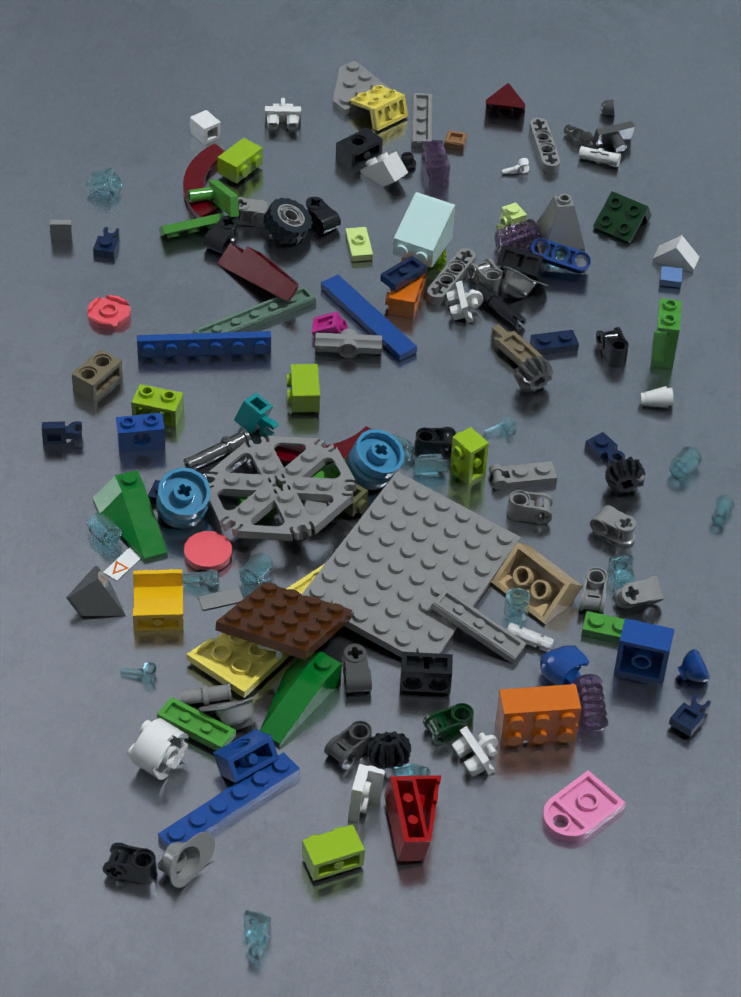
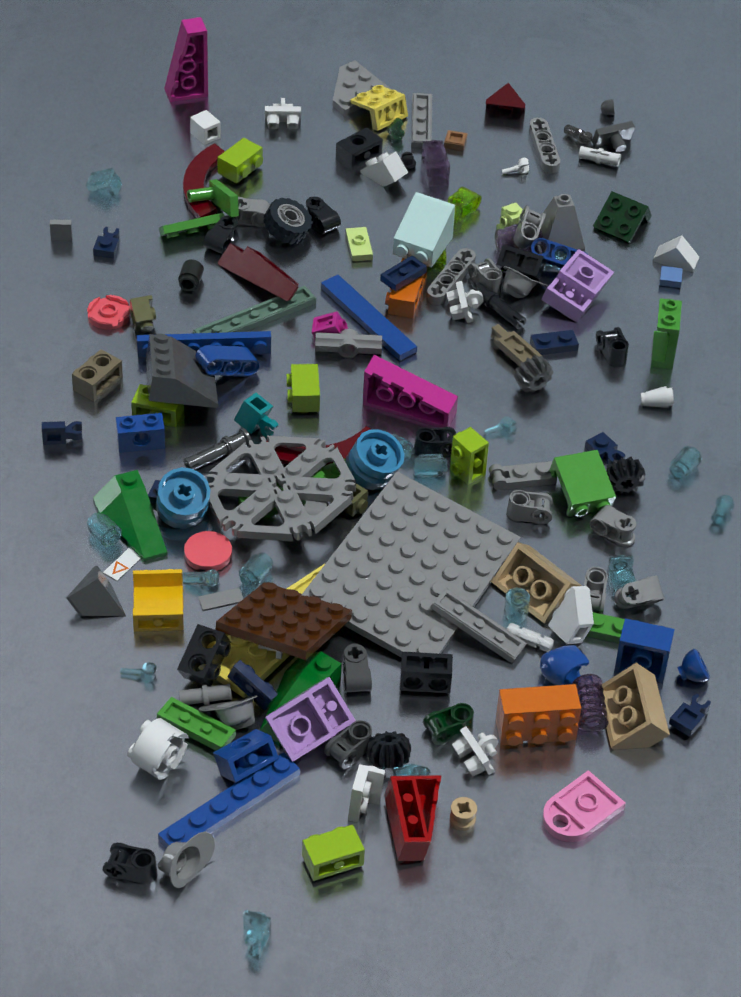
(142, 313): none -> olive brick
(177, 375): none -> dark grey slope
(189, 63): none -> dark pink wedge
(190, 275): none -> pearl dark grey brick
(199, 654): none -> black brick
(227, 360): none -> blue beam
(252, 684): none -> dark blue plate
(310, 719): none -> lavender slope
(394, 129): none -> clear green arm
(406, 394): none -> dark pink wedge
(465, 203): none -> clear neon green piece
(468, 818): none -> tan wheel
(529, 224): none -> light grey piece
(574, 615): none -> white slope
(577, 285): none -> lavender slope
(583, 482): none -> bright green panel
(634, 709): none -> tan slope

